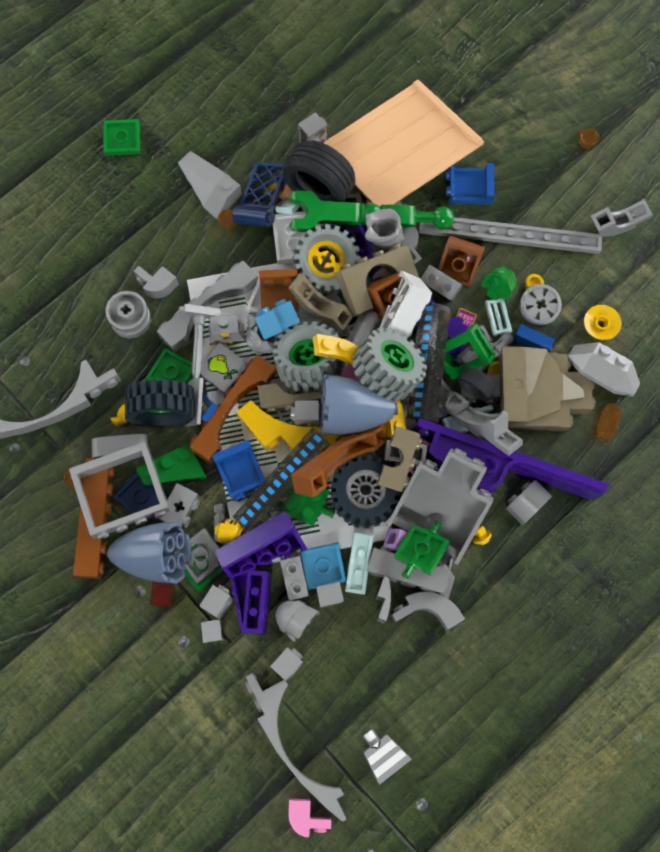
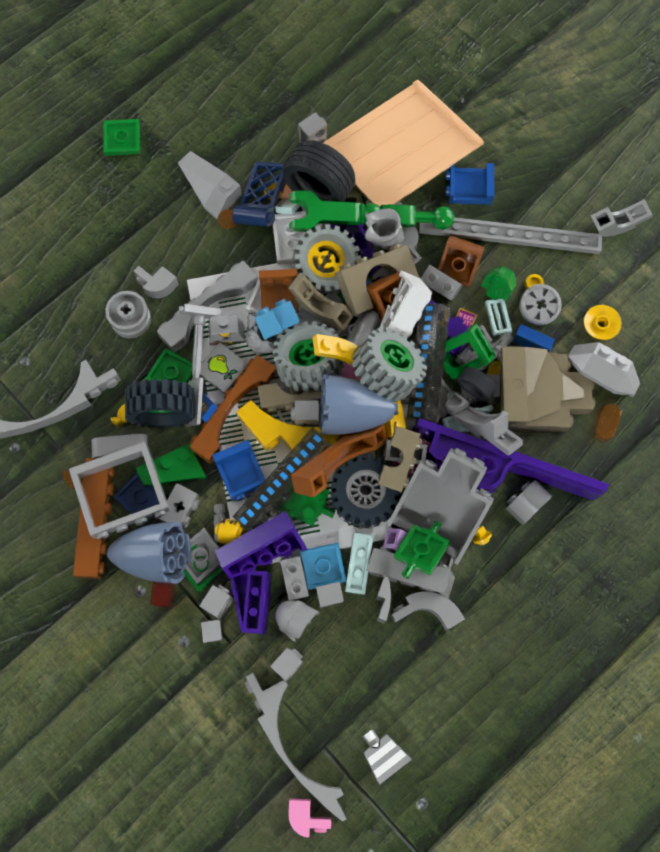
(588, 137): clear orange tile -> none

